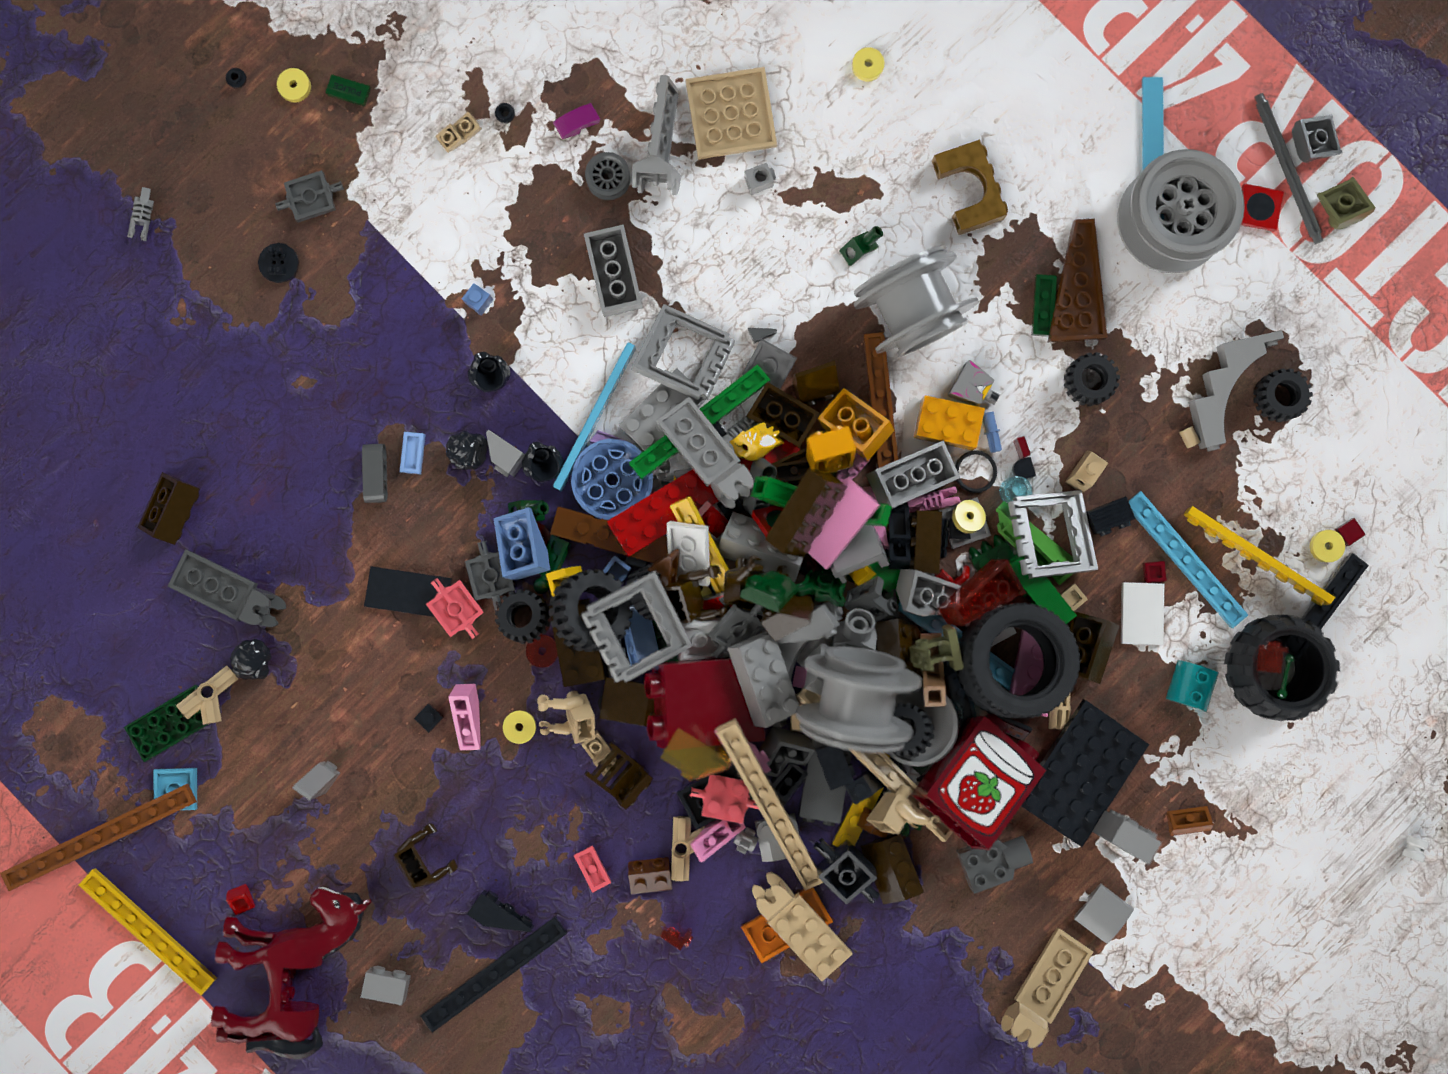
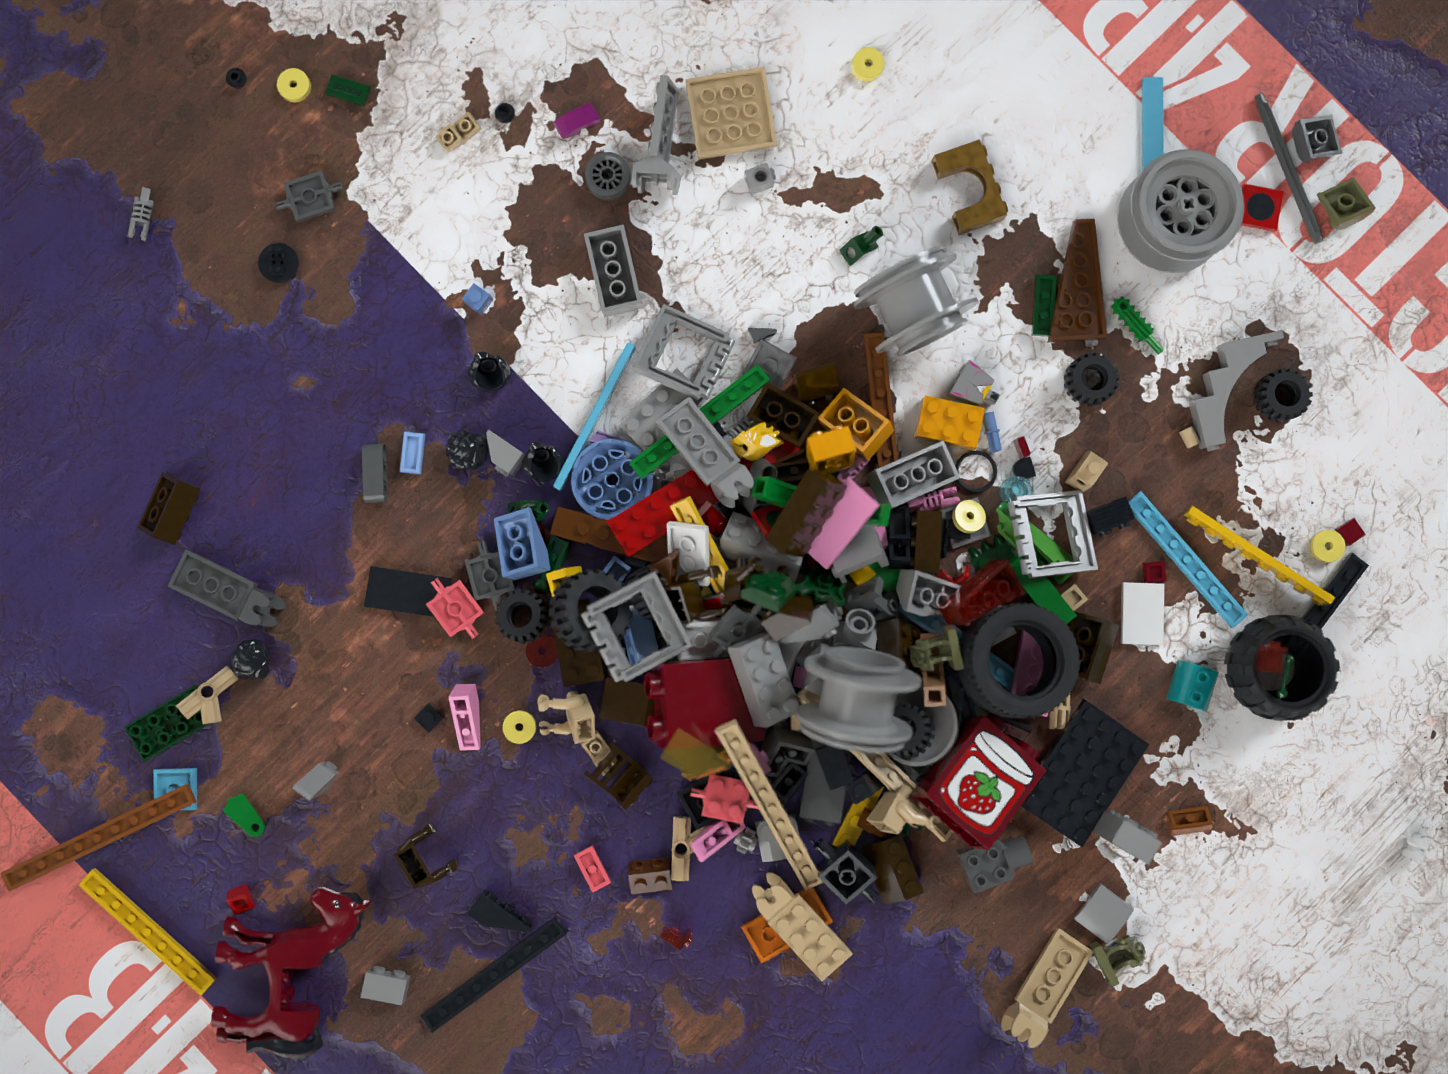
(244, 815): none -> green piece
(1133, 950): none -> olive tile
(1136, 324): none -> green piece

